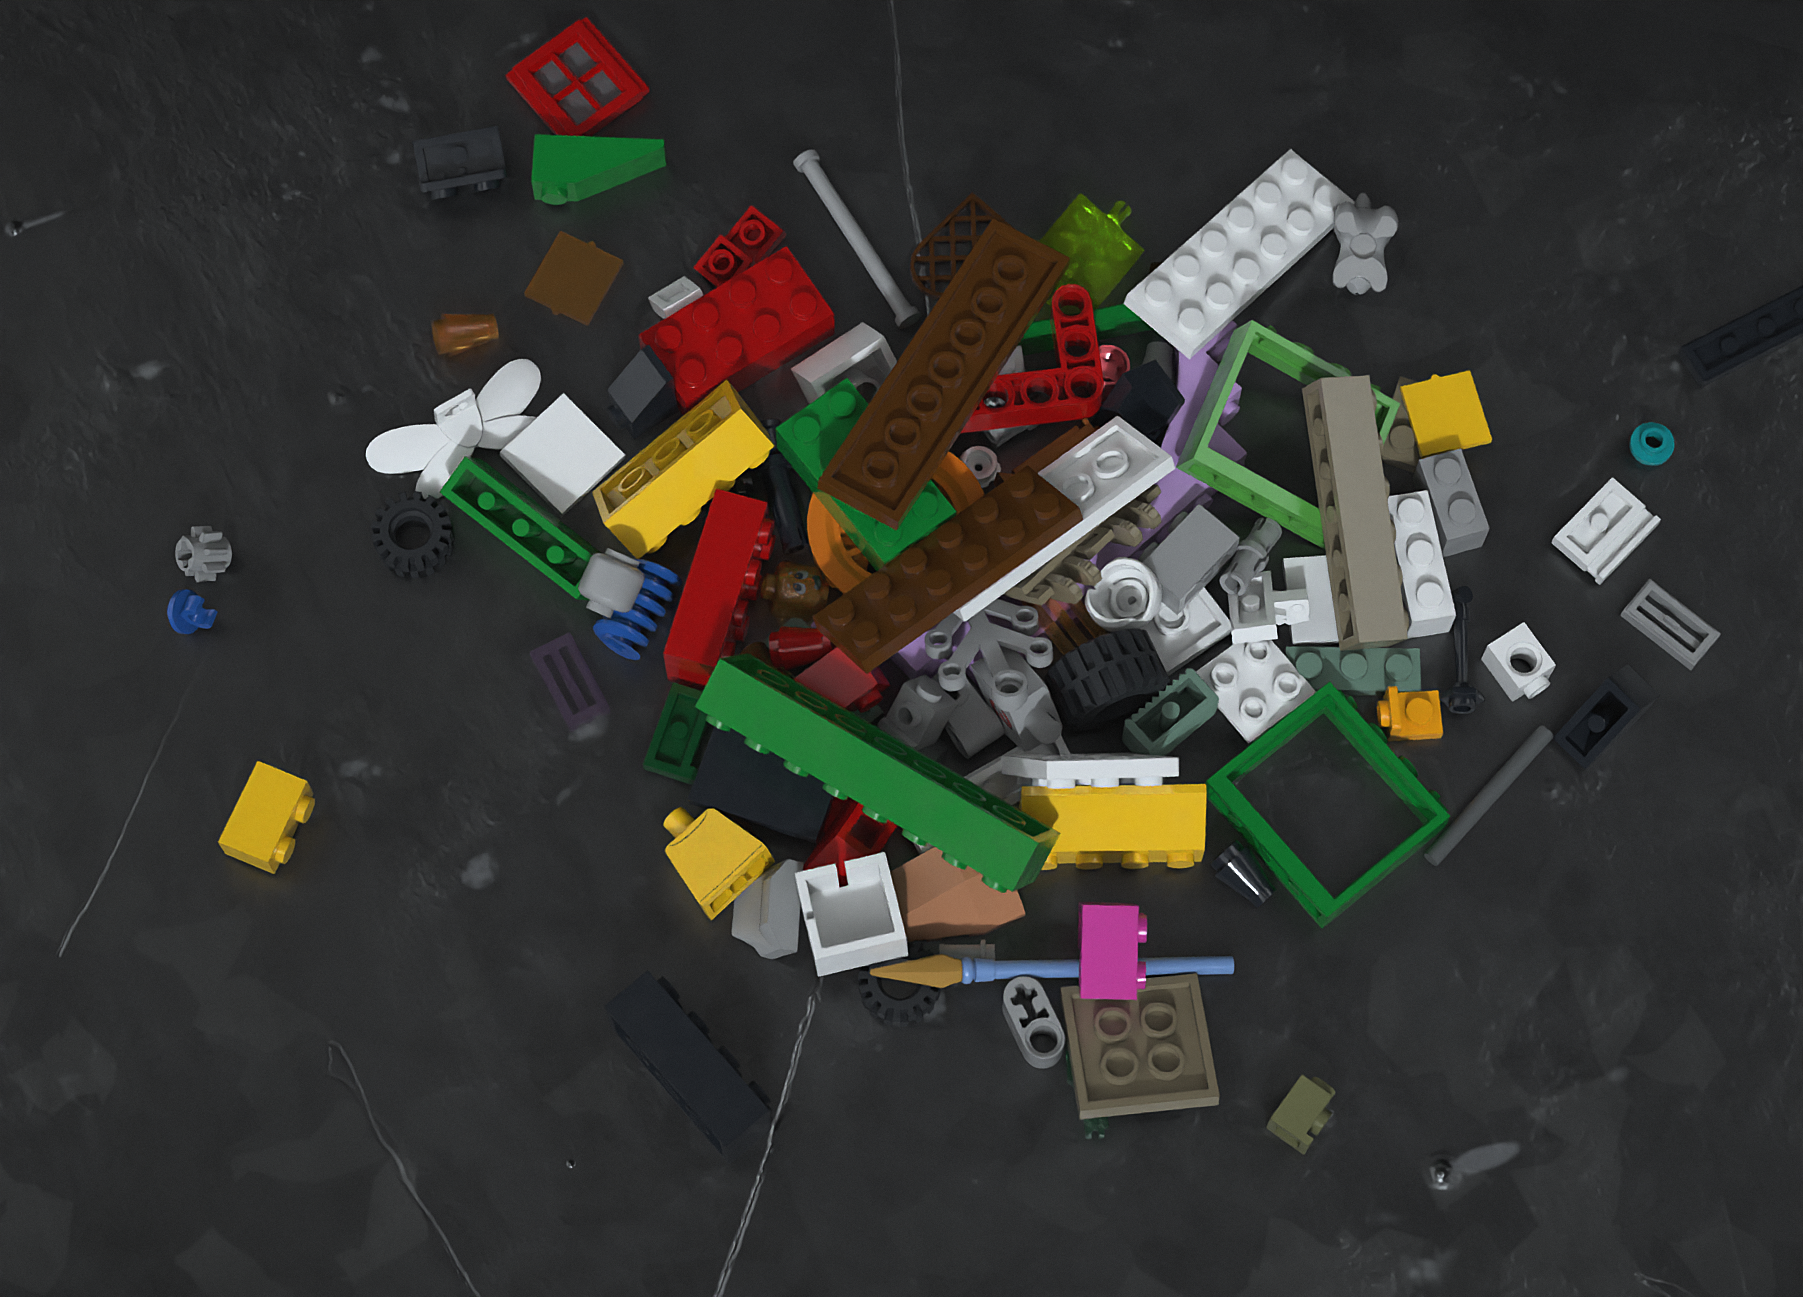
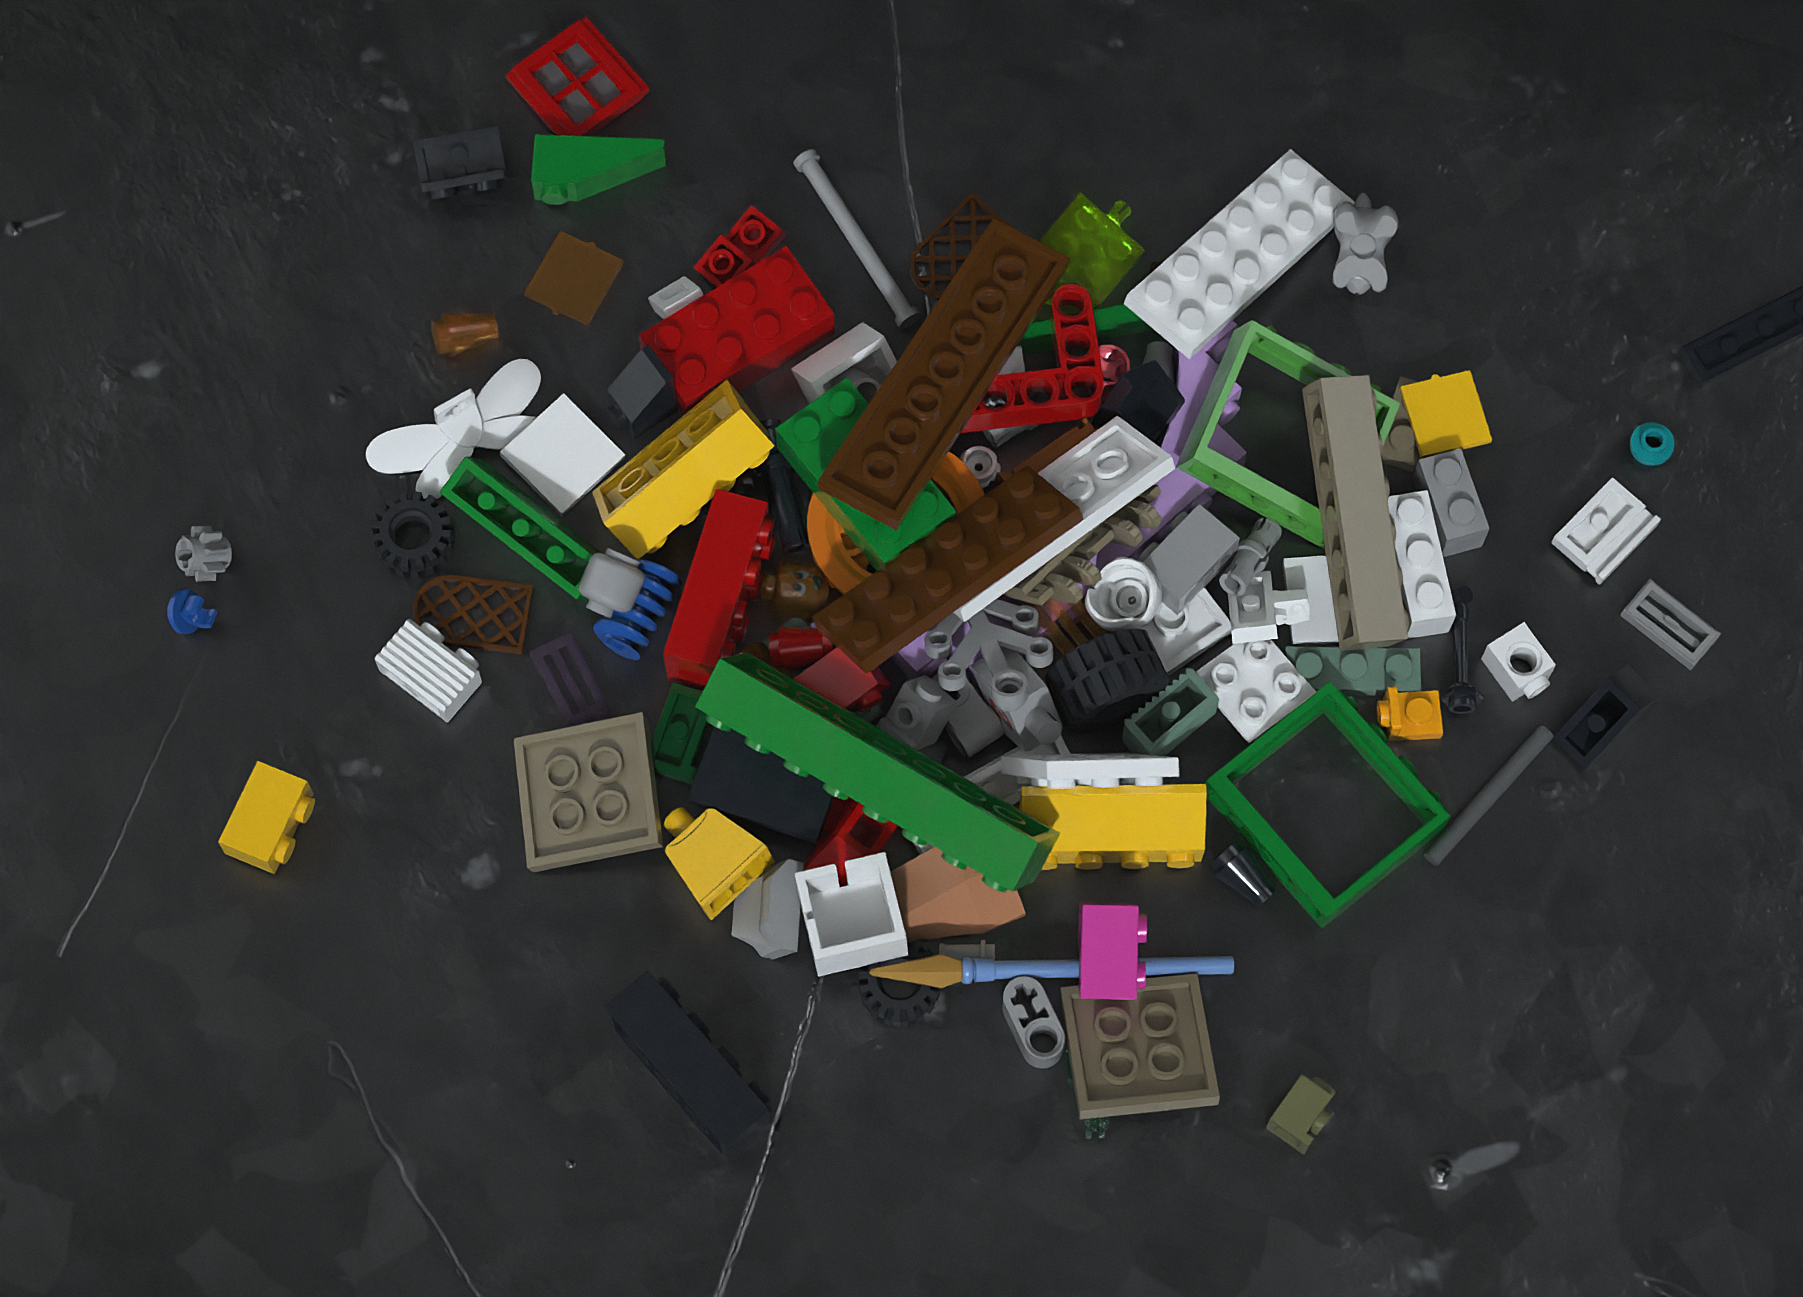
(429, 668): none -> white brick
(495, 585): none -> reddish brown window
(588, 792): none -> dark tan plate

